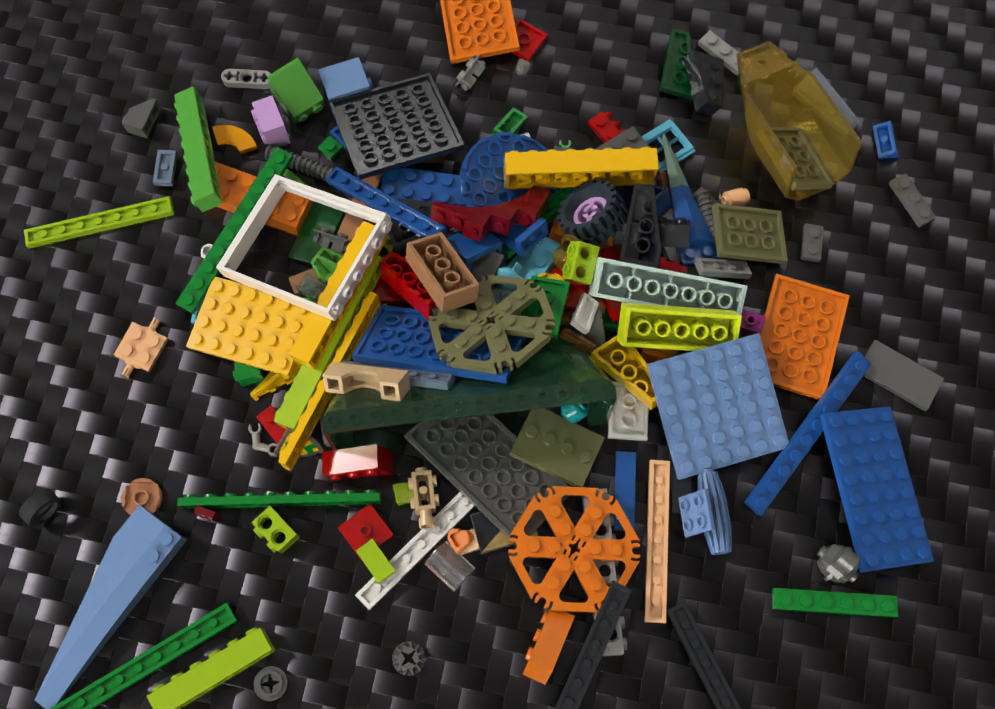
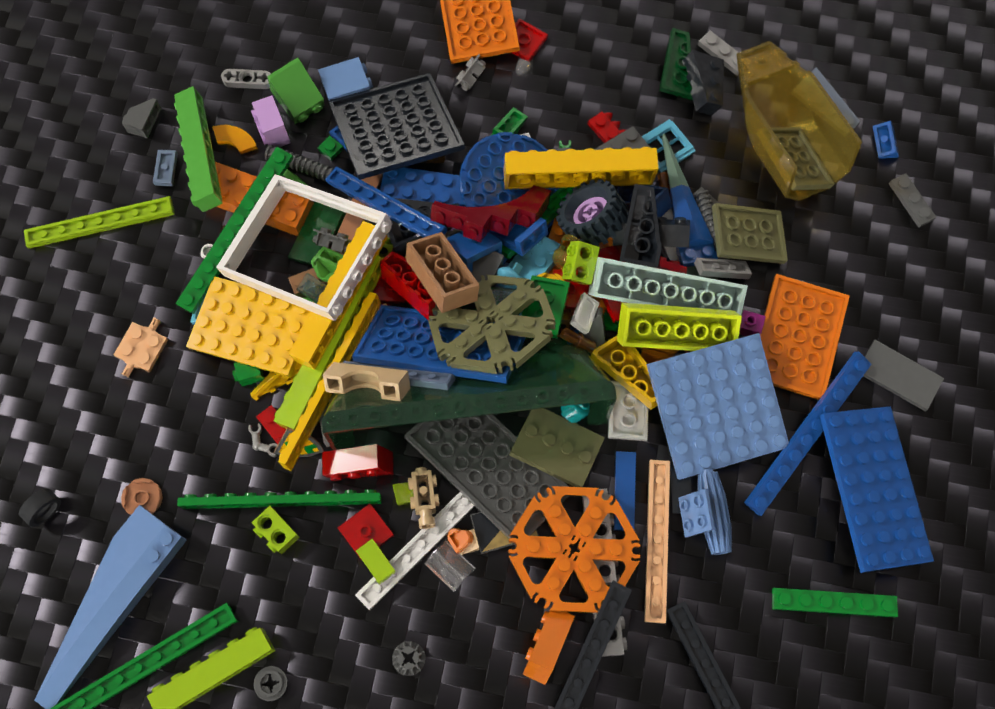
(207, 514): dark red tile -> none
(736, 197): light nougat brick -> none
(812, 242): dark grey plate -> none
(838, 563): dark grey piece -> none

